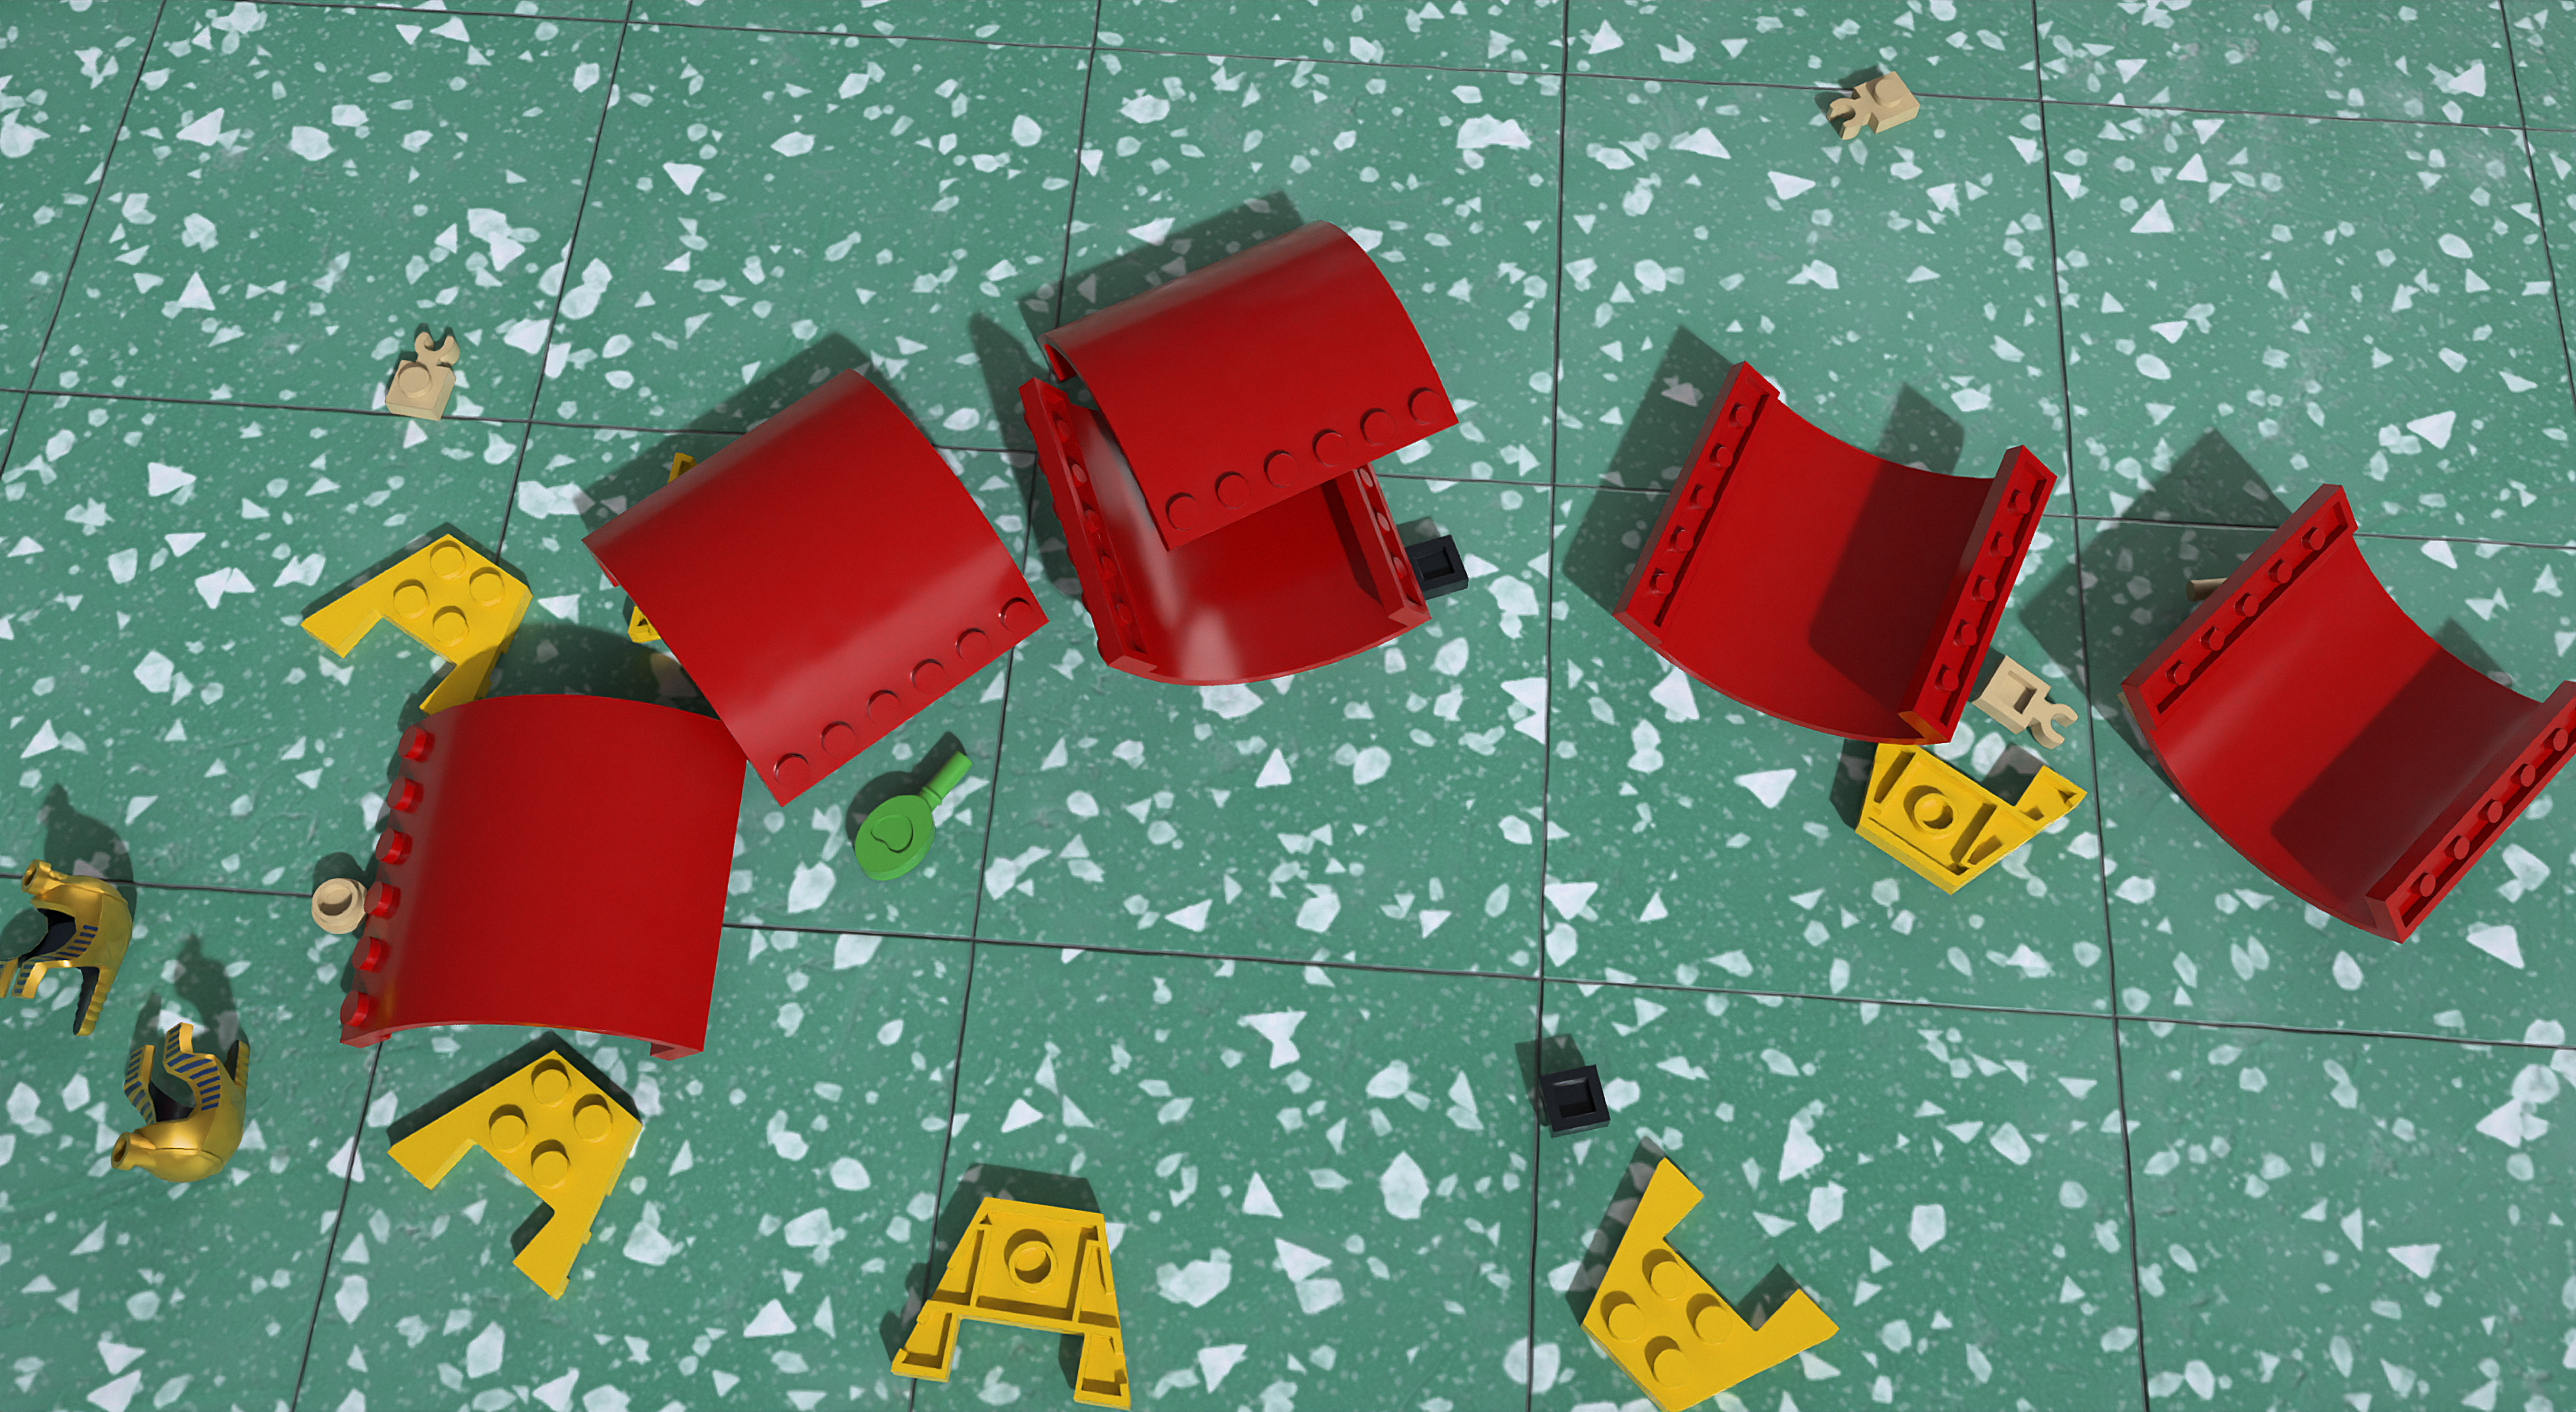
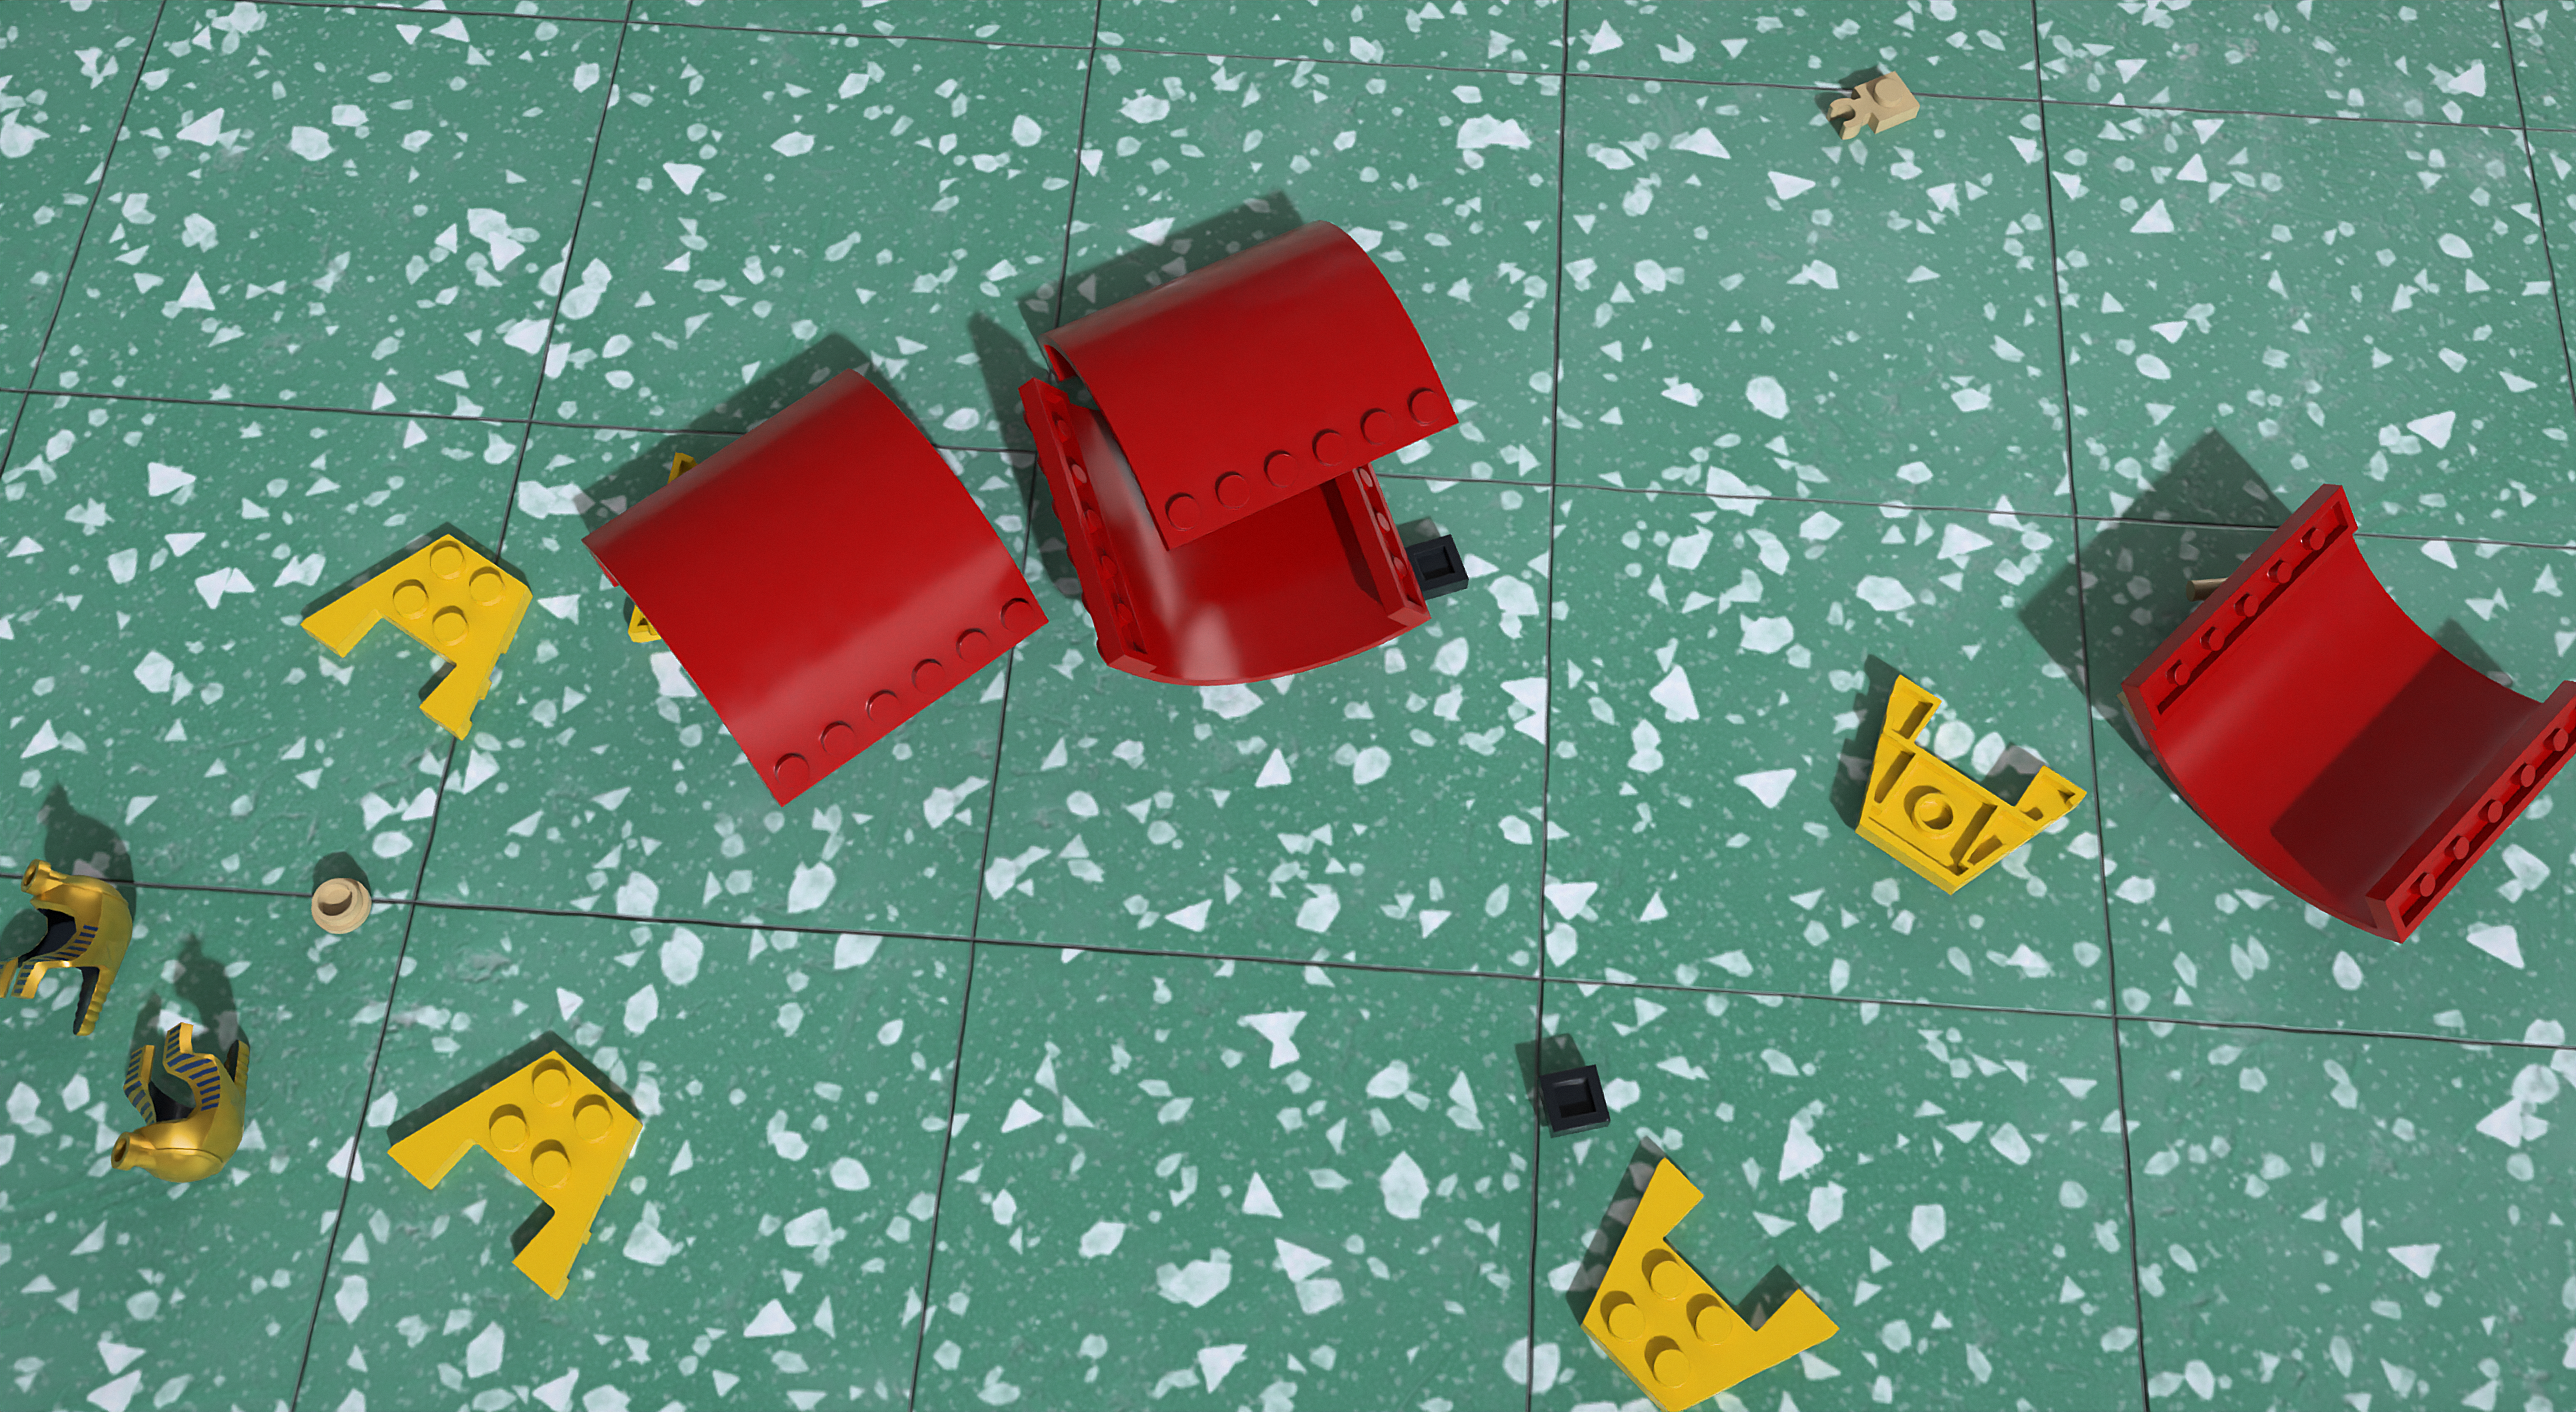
(424, 385): tan plate -> none
(551, 872): red panel -> none
(903, 827): bright green piece -> none
(1033, 1272): yellow wing -> none
(1828, 573): red panel -> none
(2017, 701): tan plate -> none

